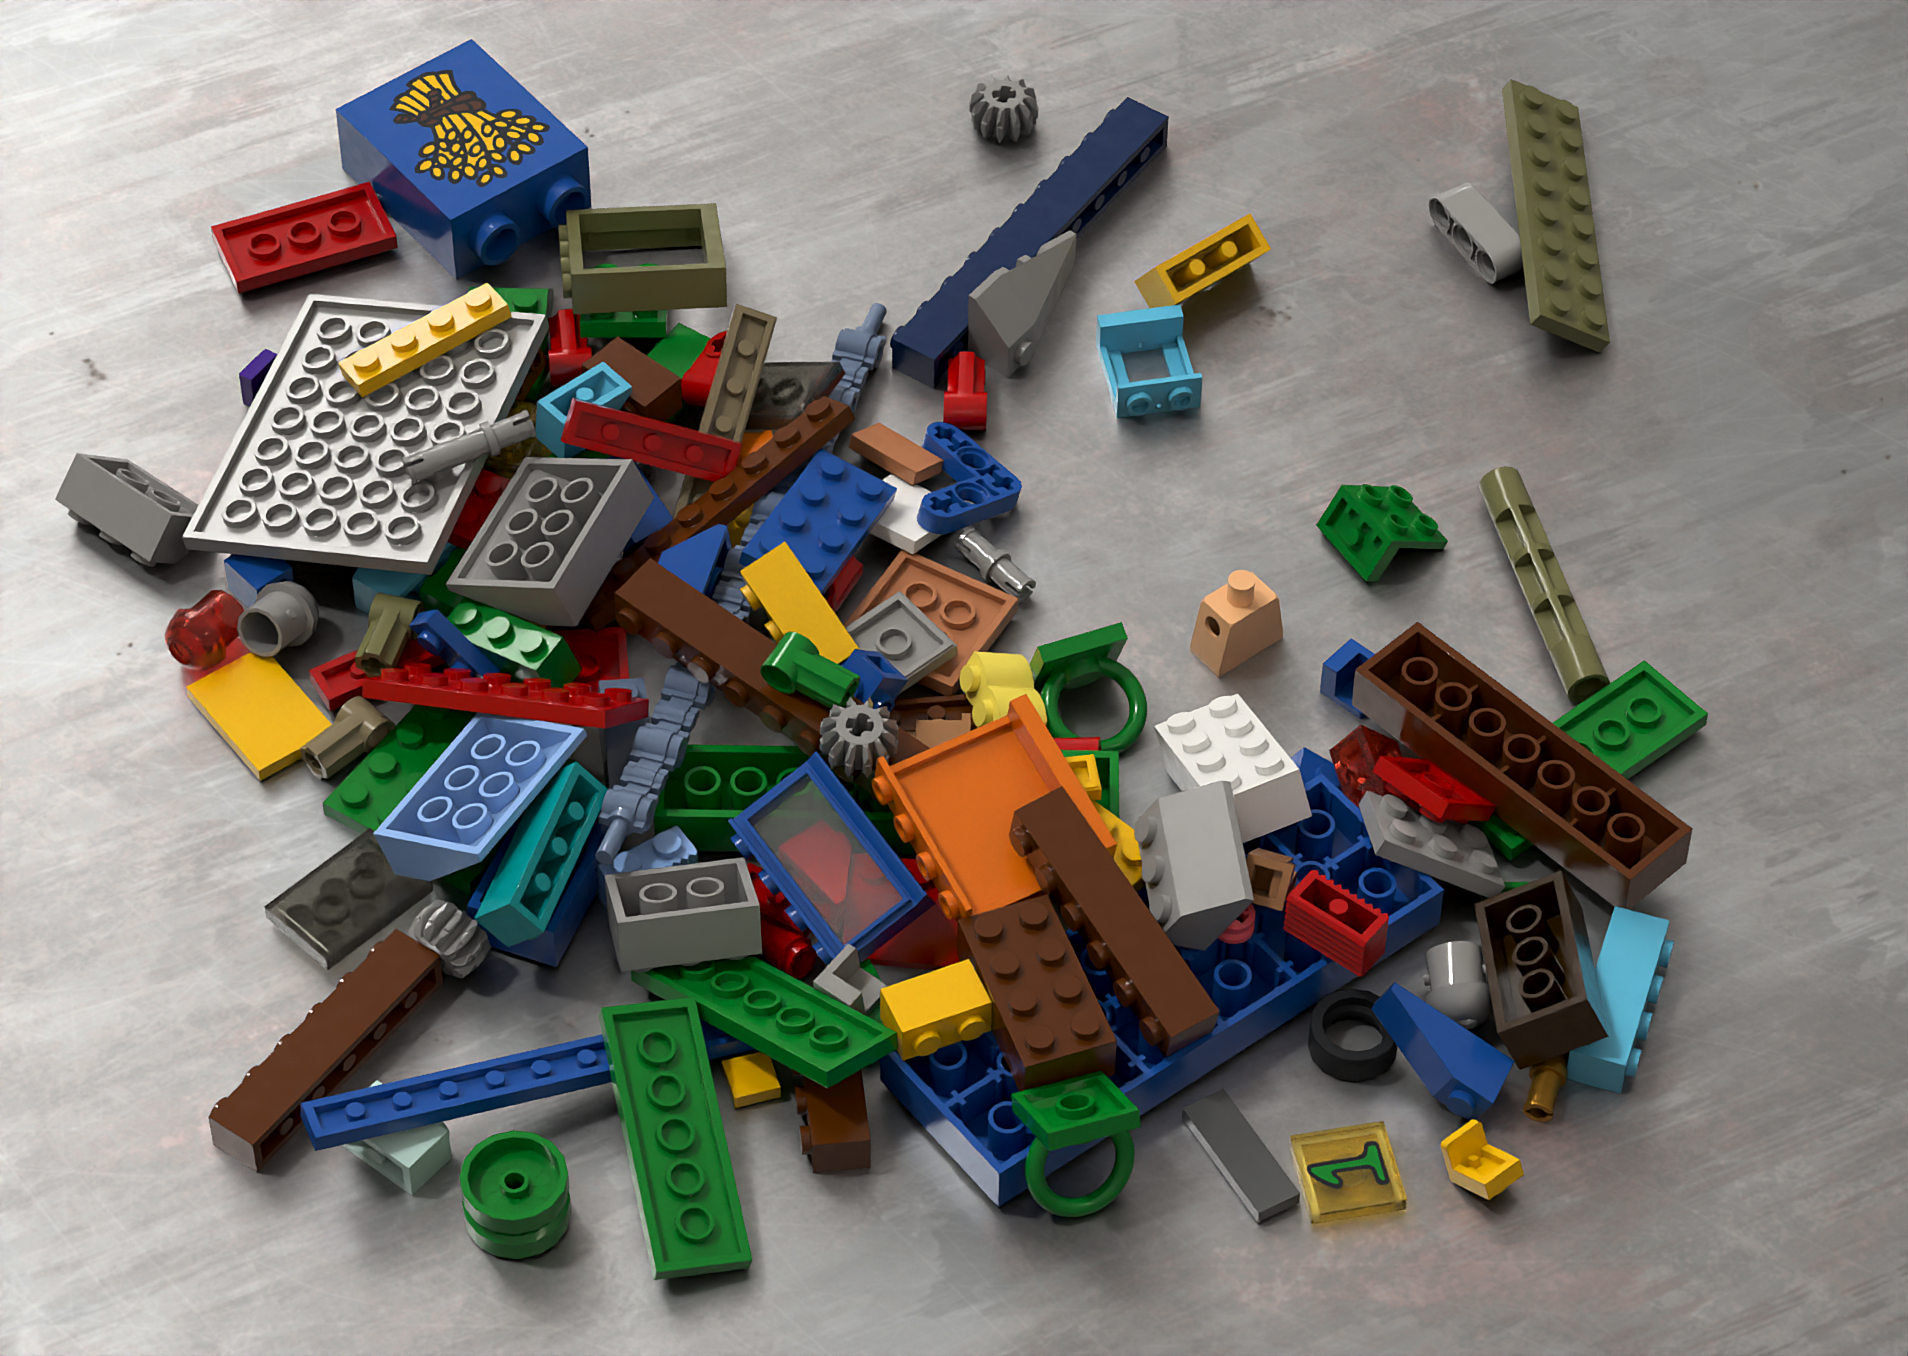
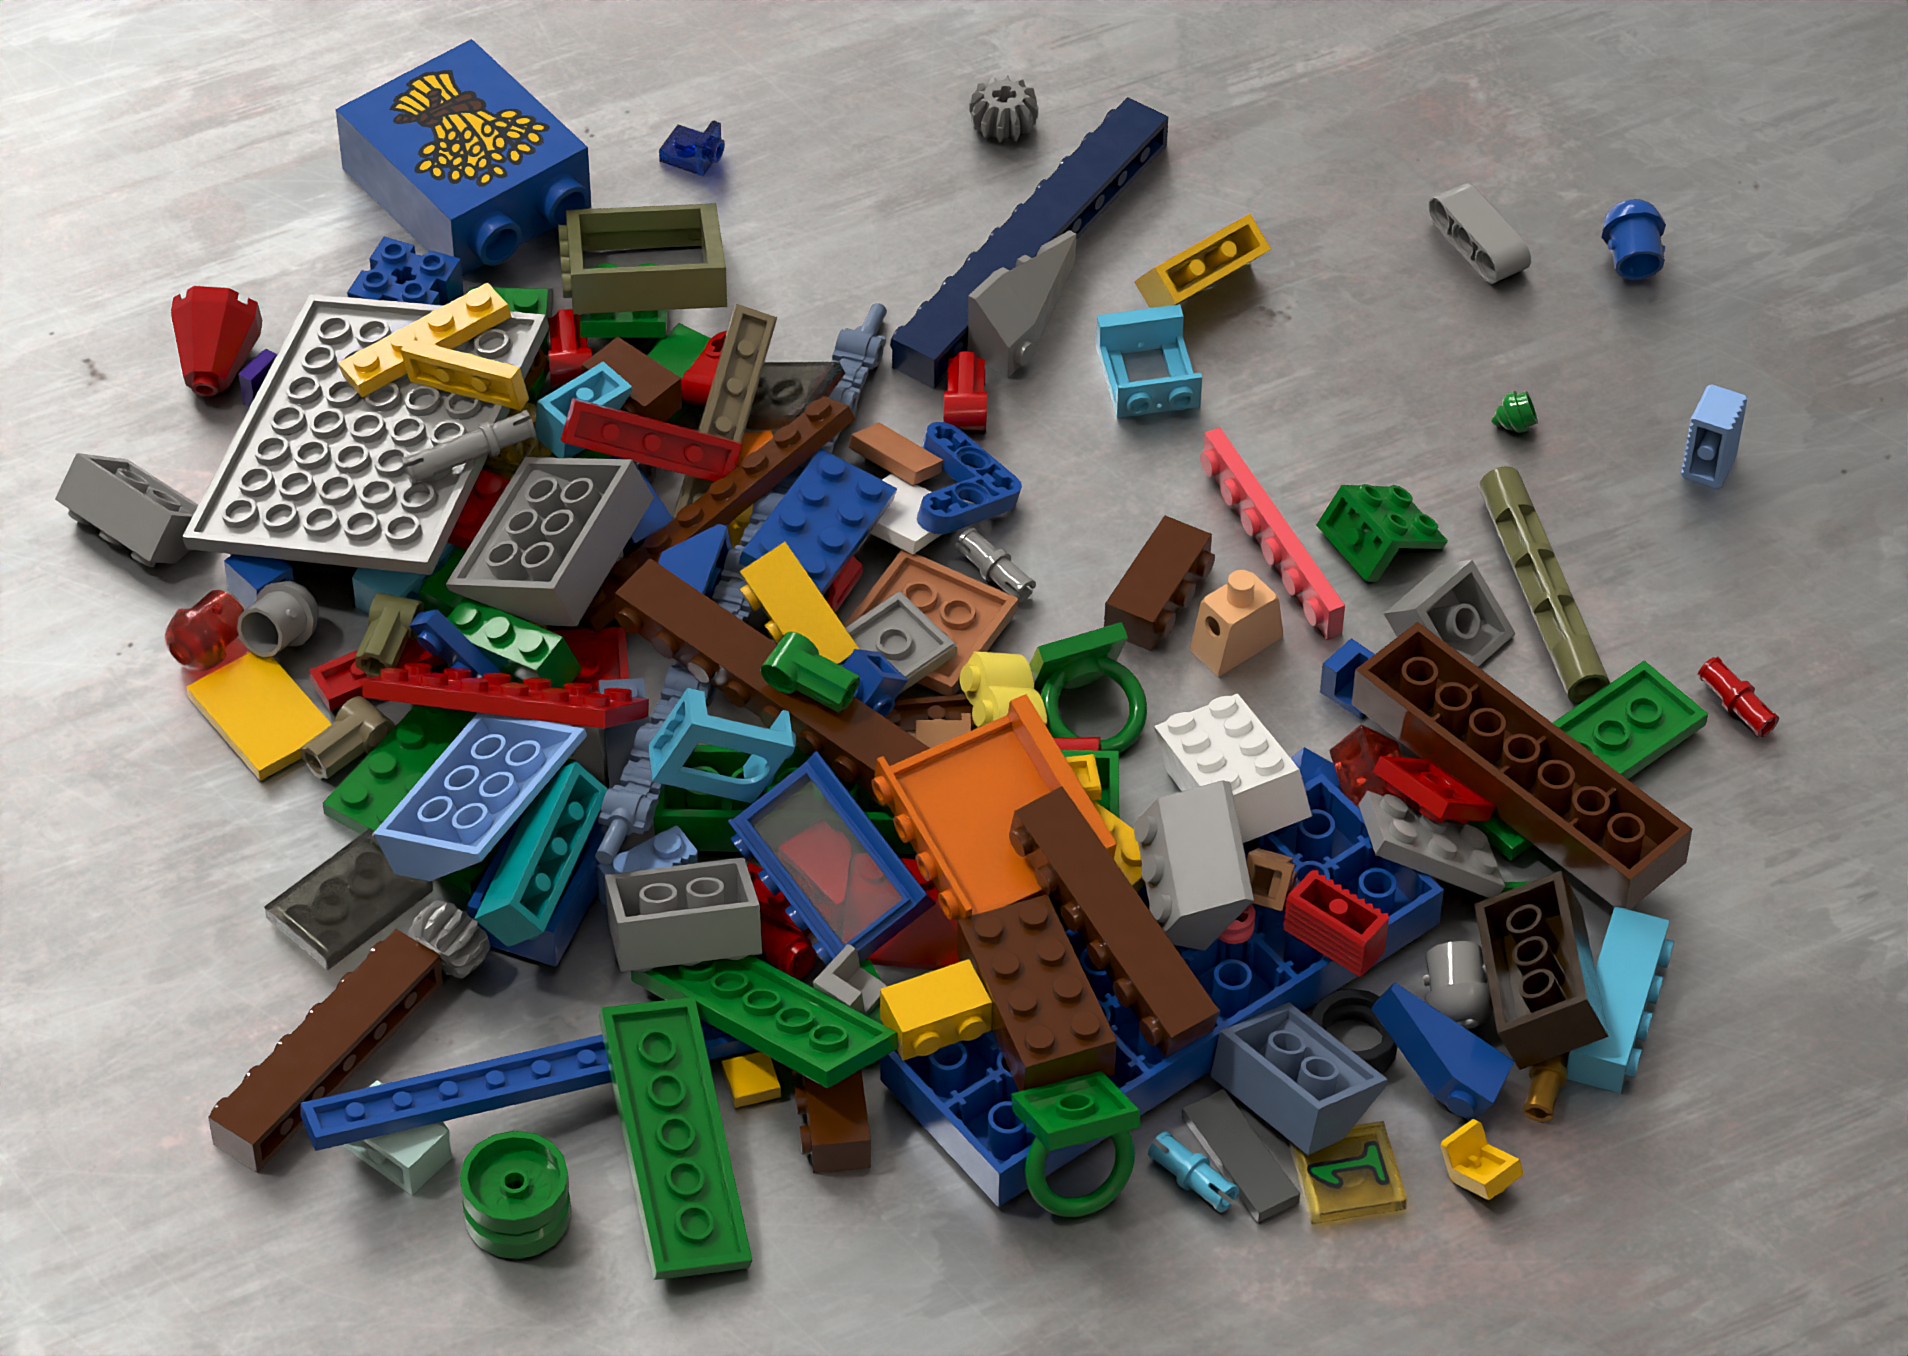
(213, 336): none -> red cone
(304, 237): red plate -> none
(409, 277): none -> blue brick
(464, 374): none -> yellow plate
(690, 725): none -> medium azure panel
(693, 149): none -> clear blue bracket
(858, 736): light grey gear -> none
(1160, 582): none -> reddish brown brick
(1193, 1171): none -> medium azure pin
(1277, 539): none -> coral plate
(1296, 1076): none -> sand blue slope
(1455, 608): none -> light grey slope
(1515, 412): none -> green plate
(1555, 216): olive plate -> none
(1634, 237): none -> blue piece
(1714, 436): none -> light blue brick
(1738, 696): none -> red pin

